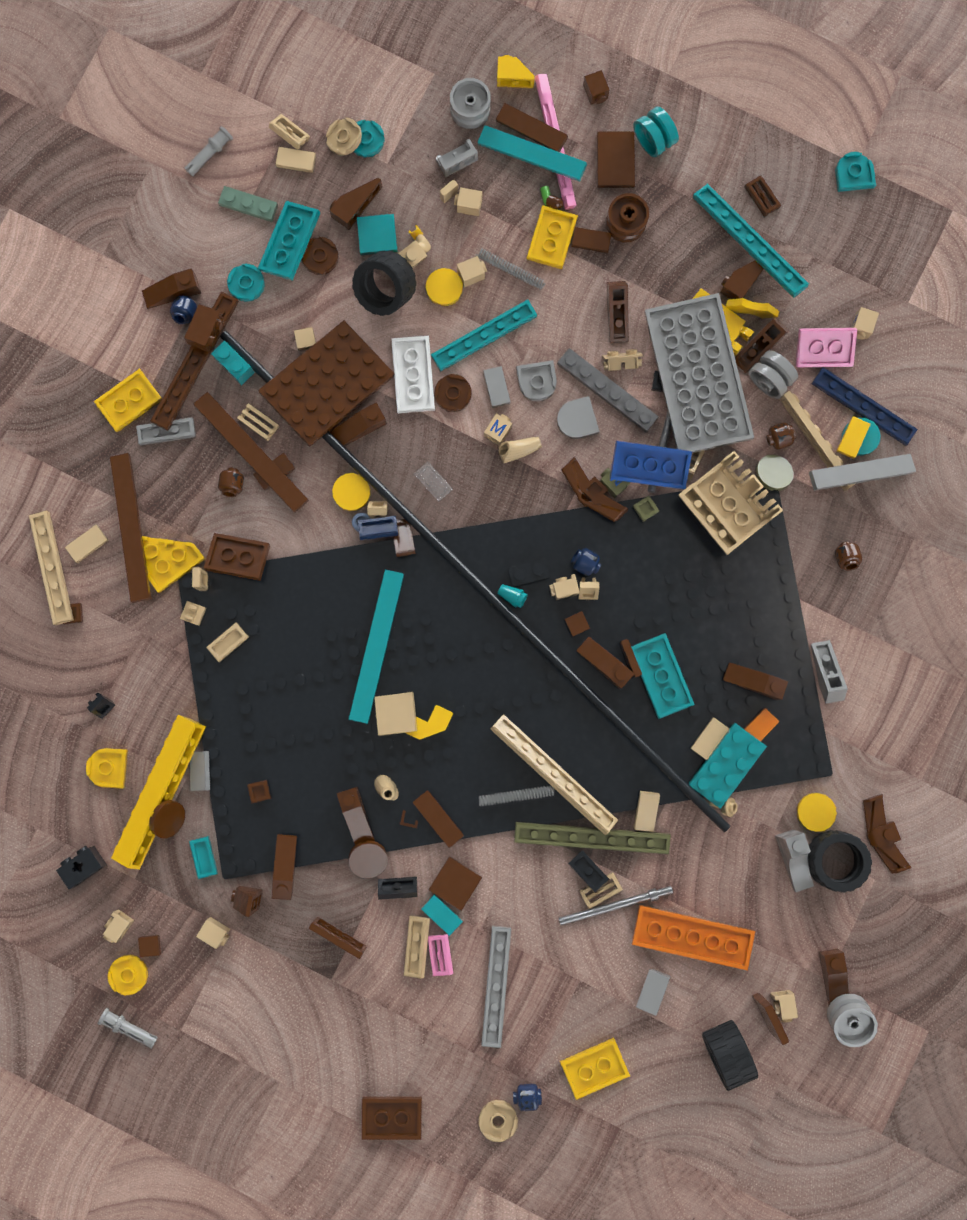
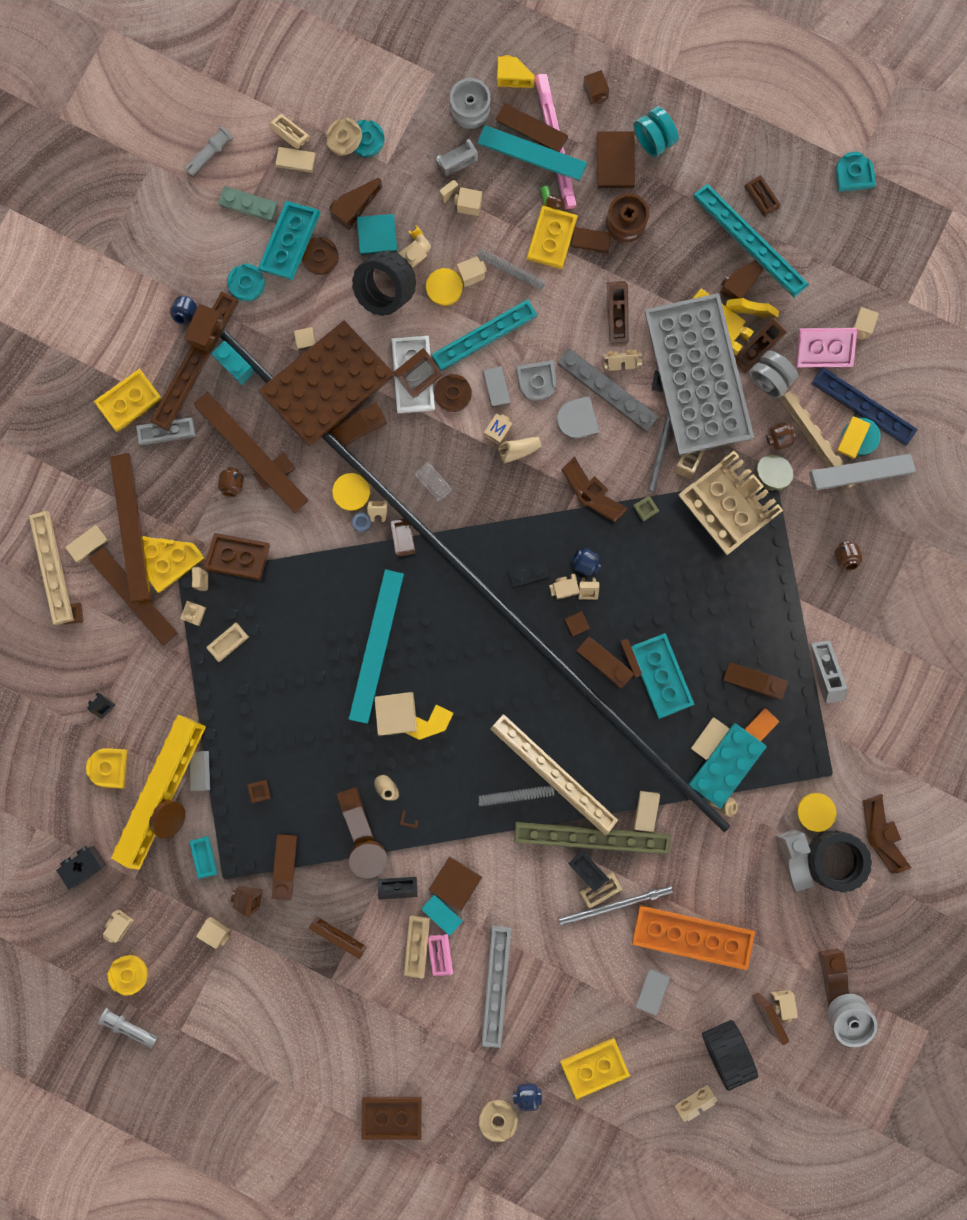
(145, 609): none -> reddish brown tile
(149, 945): reddish brown tile -> none
(166, 290): reddish brown slope -> none
(245, 413): tan tile -> none
(378, 527): dark blue tile -> none
(411, 365): none -> reddish brown tile
(438, 819): reddish brown tile -> none
(513, 595): teal cone -> none
(614, 486): olive brick -> none
(650, 465): blue plate -> none
(689, 1107): none -> tan hinge

